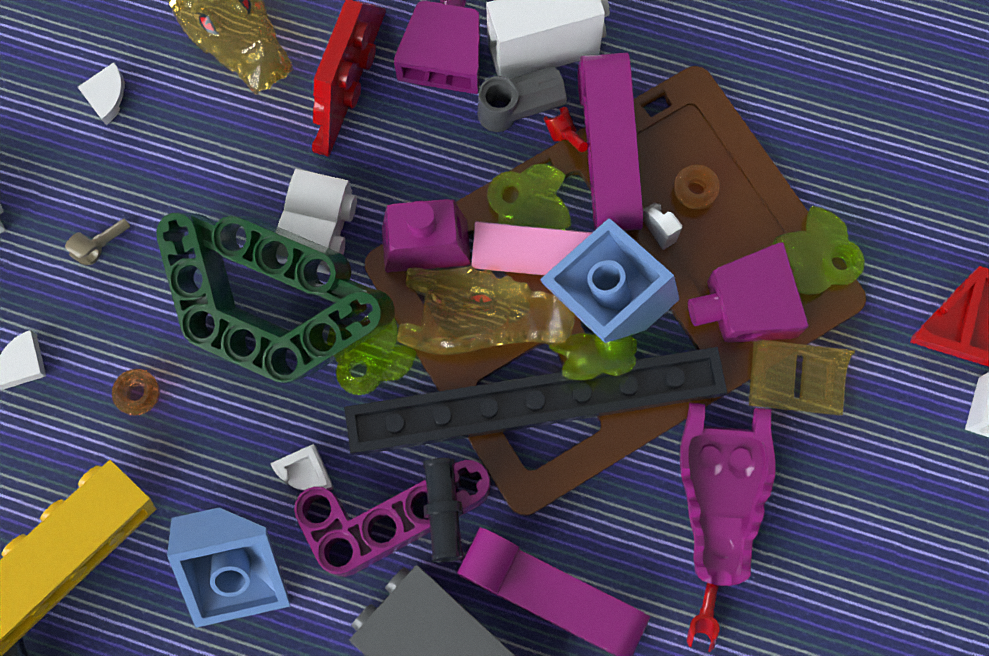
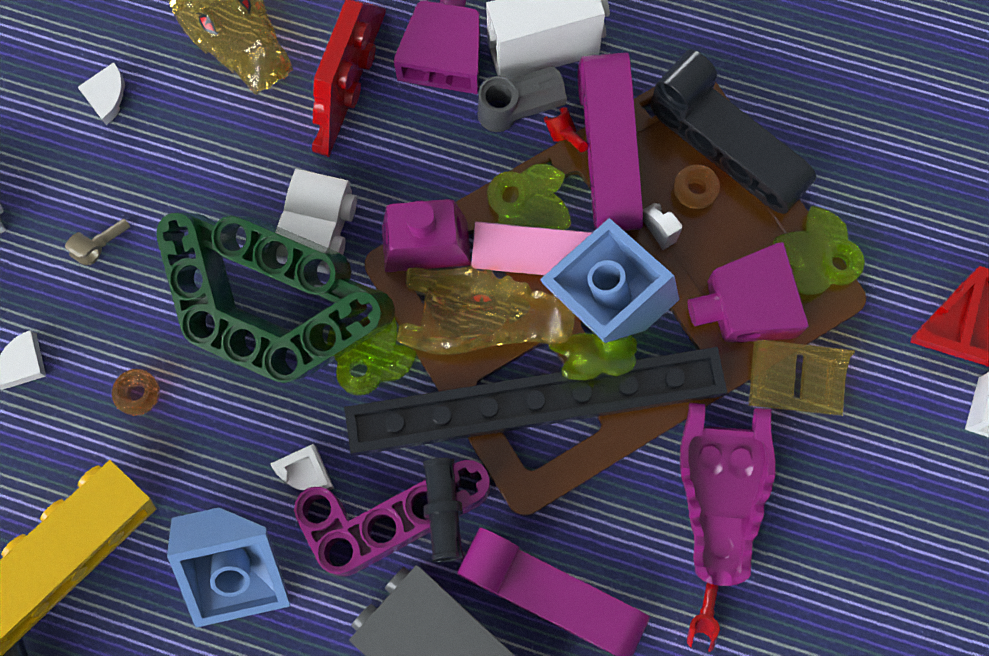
(727, 135): none -> black beam

